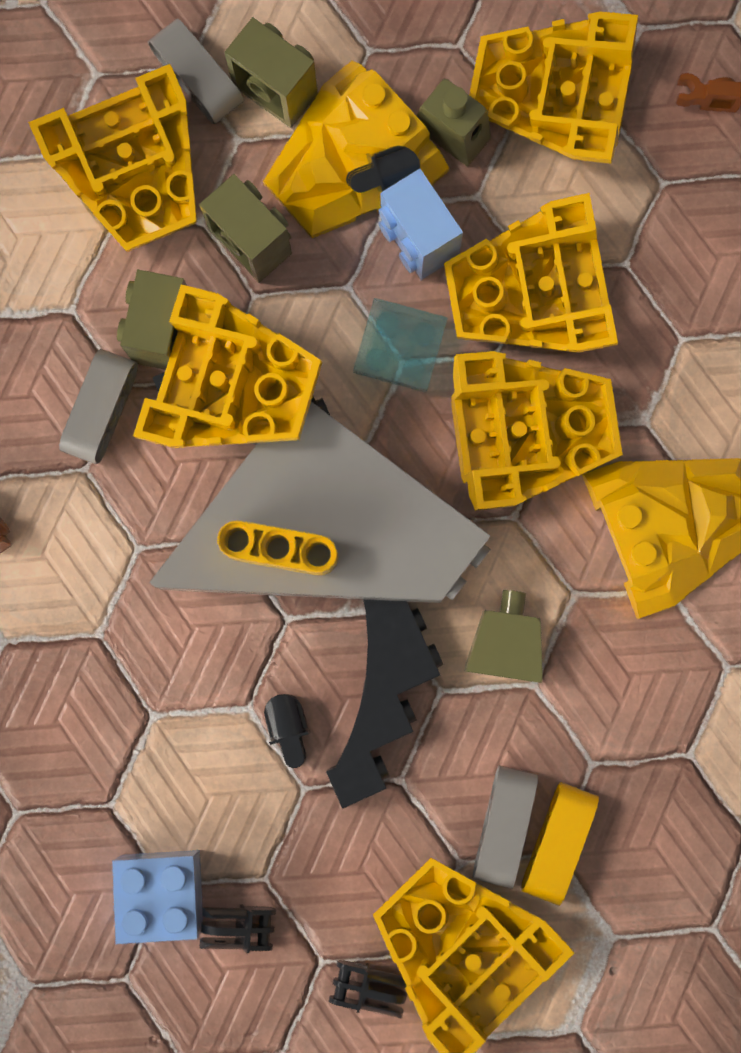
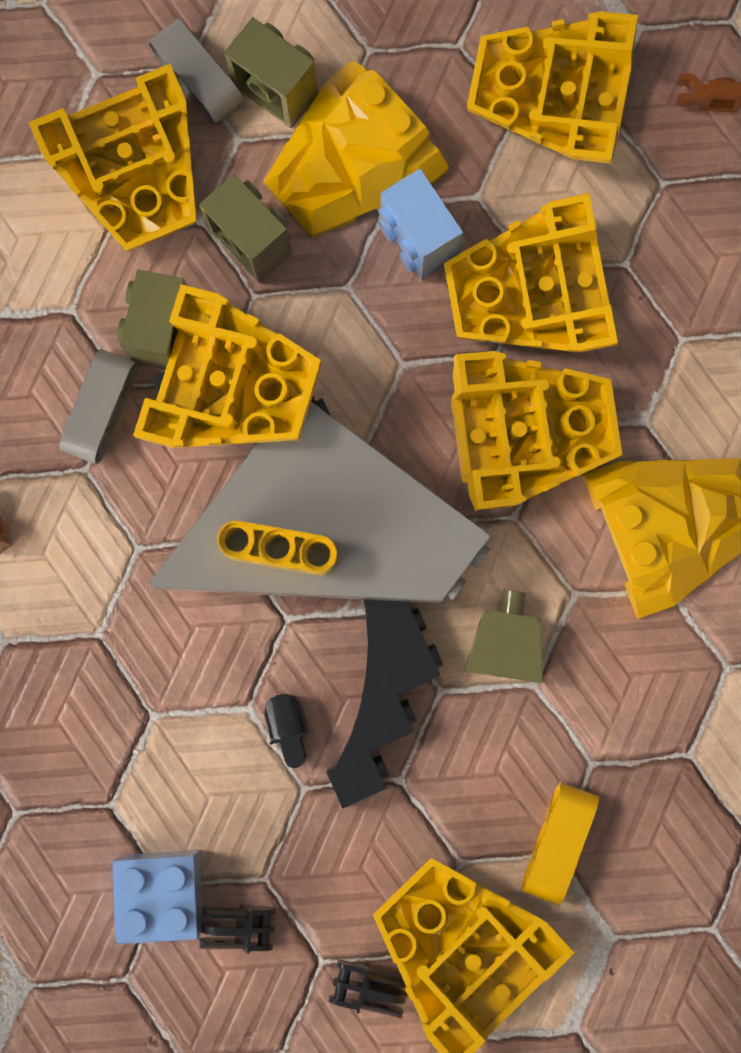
(384, 169): black arm -> none
(400, 345): clear light blue plate -> none
(453, 119): olive torso -> none
(505, 827): light grey beam -> none

